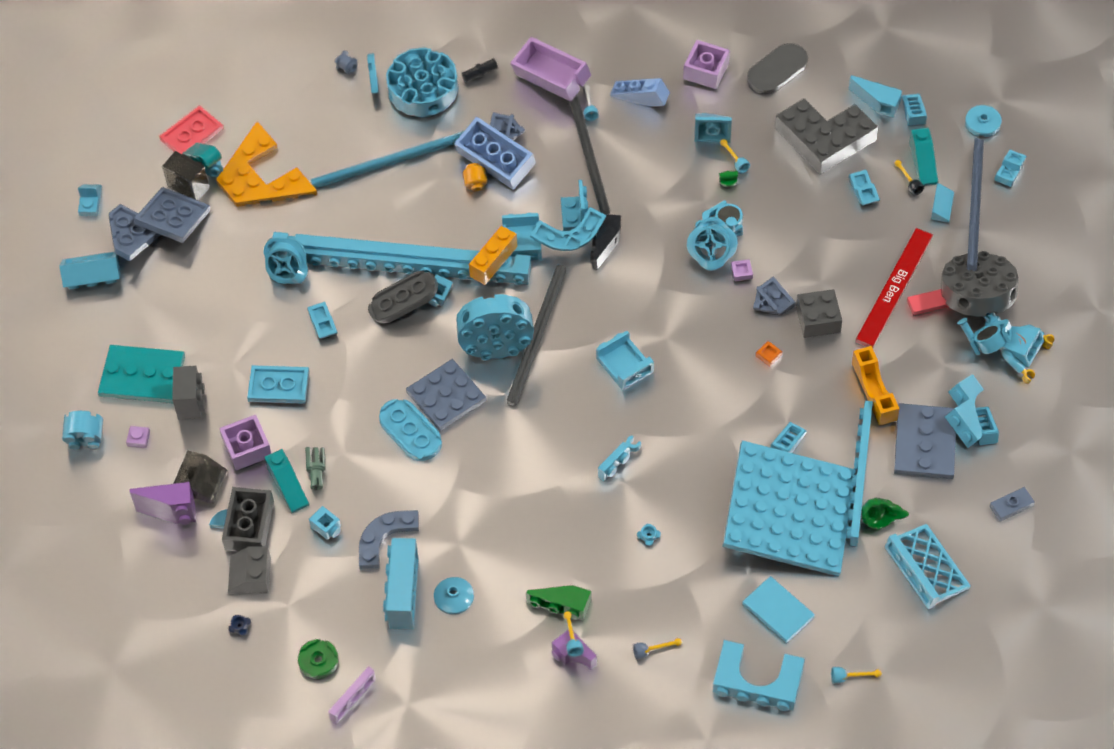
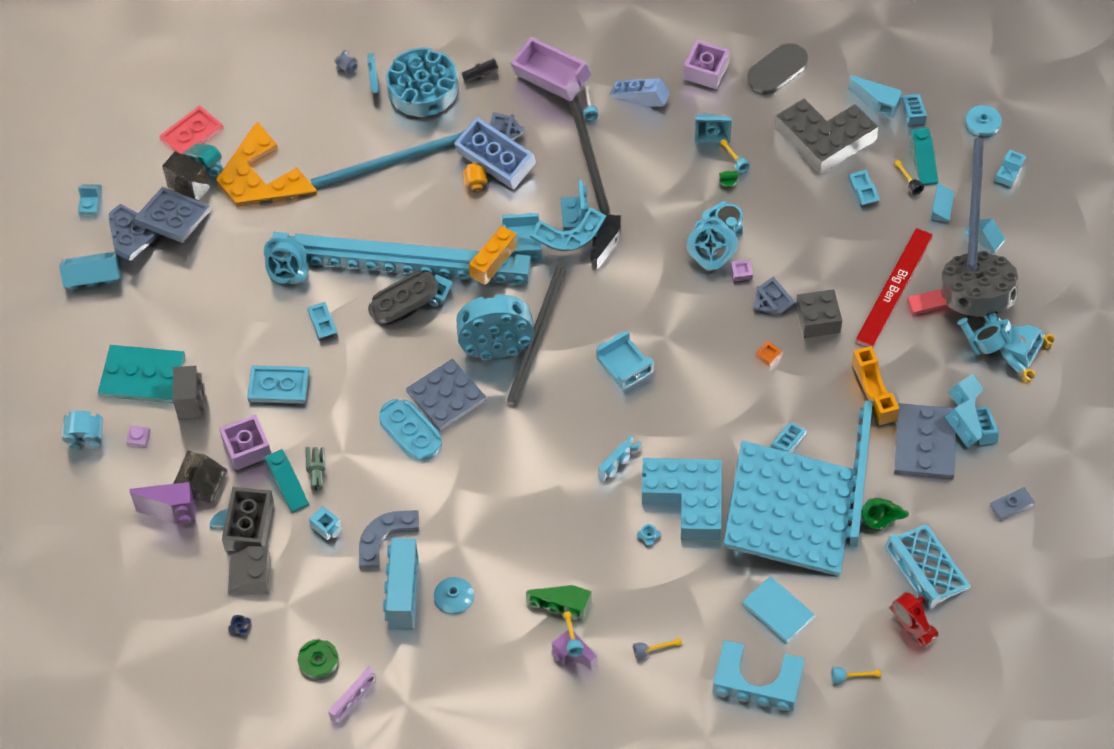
(688, 483): none -> medium azure piece
(909, 612): none -> red piece
(989, 234): none -> medium azure slope

